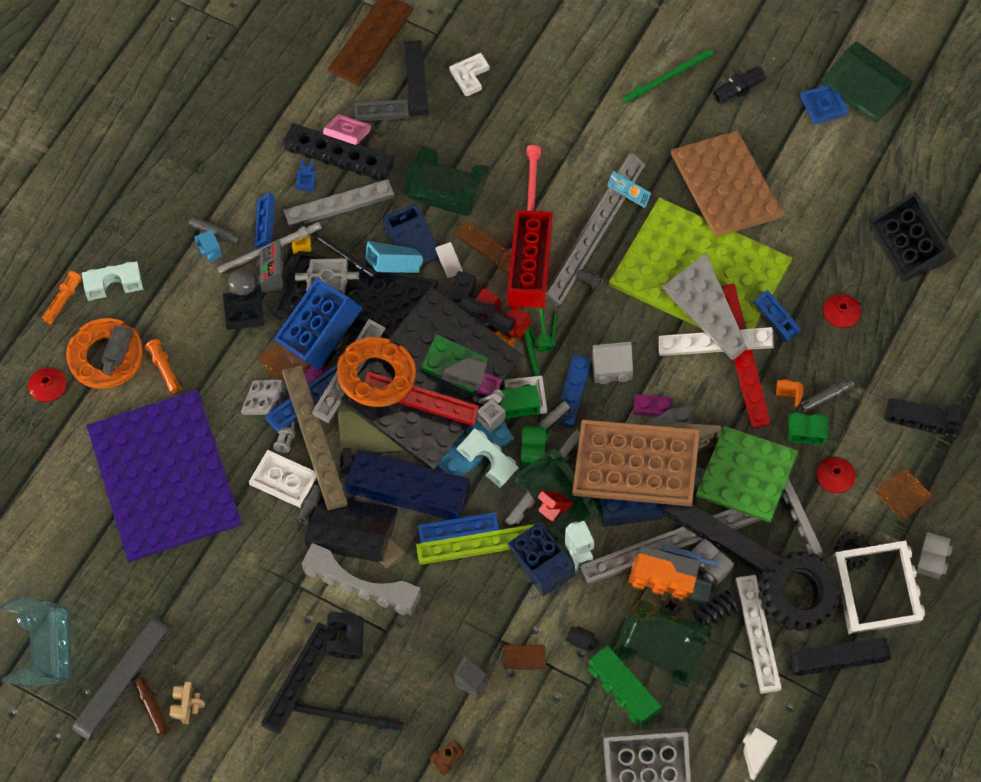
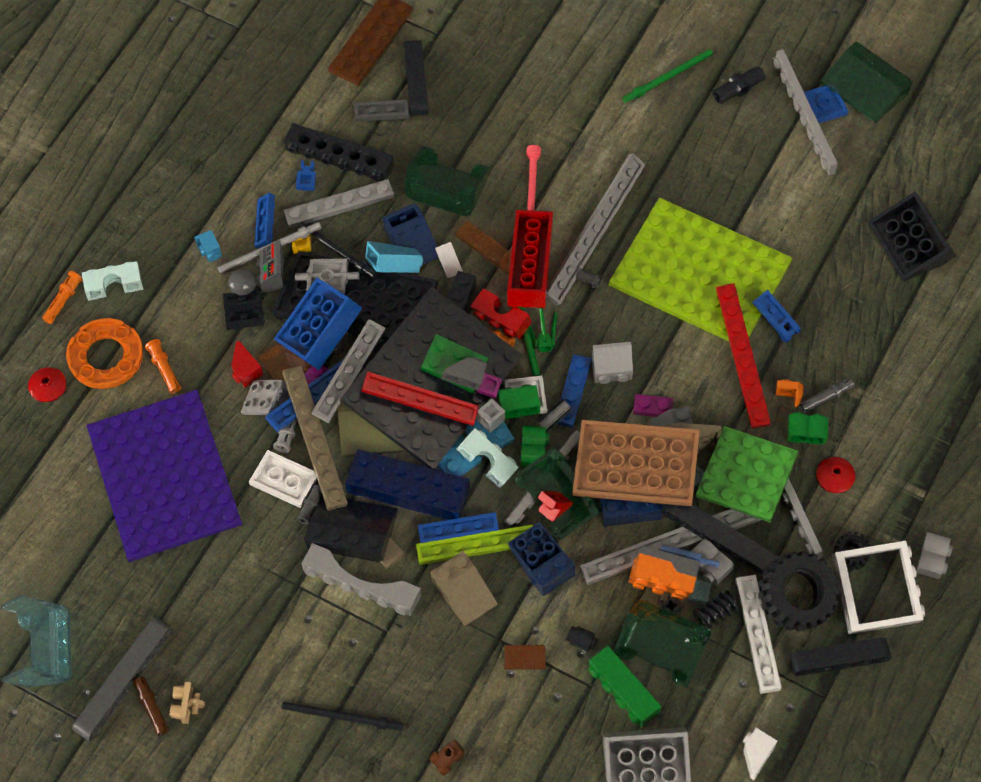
(116, 348): dark grey hinge -> none
(221, 233): dark grey pin -> none
(244, 366): none -> red slope
(298, 679): black plate -> none
(346, 460): black plate -> none
(347, 129): bright pink plate -> none
(353, 644): black connector -> none
(376, 348): orange plate -> none
(463, 588): none -> dark tan slope
(466, 72): white plate -> none
(470, 678): dark grey slope -> none
(487, 314): black piece -> none
(496, 395): light grey hand -> none
(578, 543): light aqua arch -> none
(629, 189): medium azure sticker -> none
(701, 343): white plate -> none
(702, 299): light grey wing -> none
(726, 184): medium nougat plate -> none
(806, 114): none -> light grey plate
(841, 317): red dish -> none
(904, 494): clear orange tile -> none
(926, 418): black beam -> none

